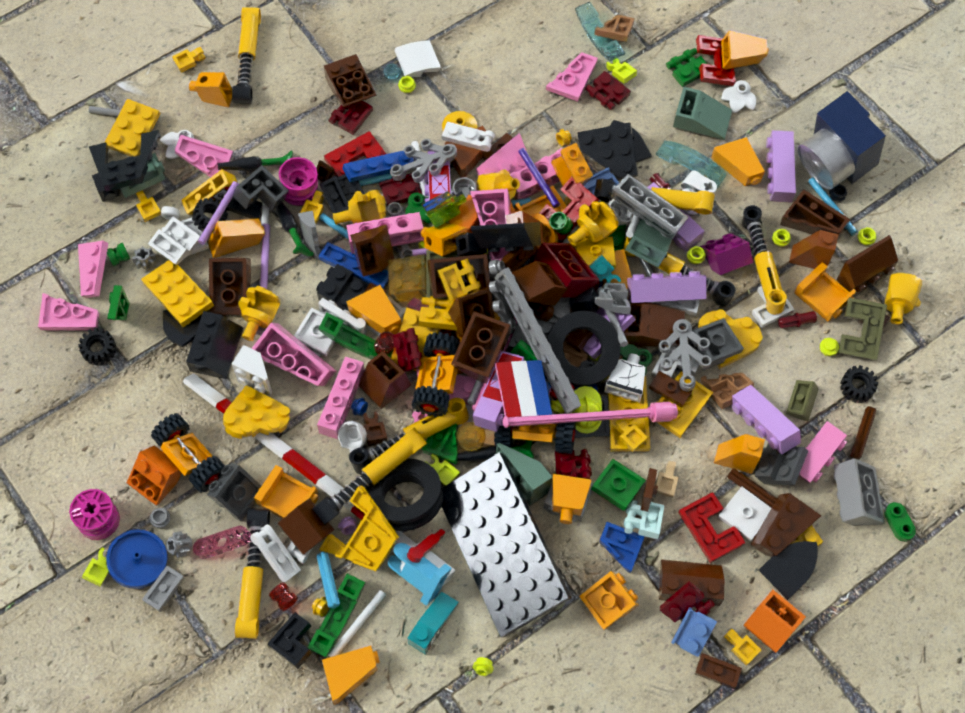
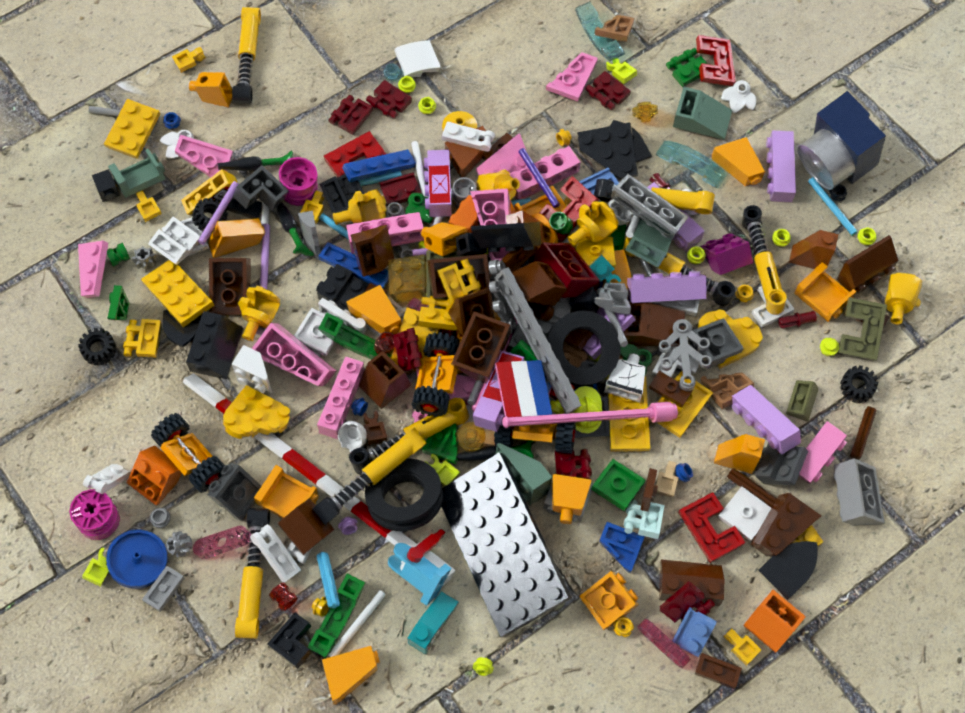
(62, 315): bright pink wing -> none
(106, 478): none -> white plate
(125, 171): black wing -> none
(148, 338): none -> yellow plate
(168, 212): white tile -> none
(171, 116): none -> blue plate
(324, 171): dark brown slope -> none
(349, 81): reddish brown slope -> none
(371, 539): yellow wing -> none
(392, 96): none -> dark red plate
(427, 101): none -> neon yellow plate
(437, 209): clear neon green torso -> none
(443, 153): light grey plant -> none
(572, 165): light orange panel -> none
(628, 627): none -> yellow plate
(631, 436): yellow plate -> none
(645, 111): none -> clear yellow plate
(663, 643): none -> clear pink beam
(684, 472): none -> blue plate
(698, 182): white piece -> none
(742, 50): light orange slope -> none
(744, 289): none -> yellow plate
(812, 215): reddish brown wedge -> none
(898, 521): green plate -> none

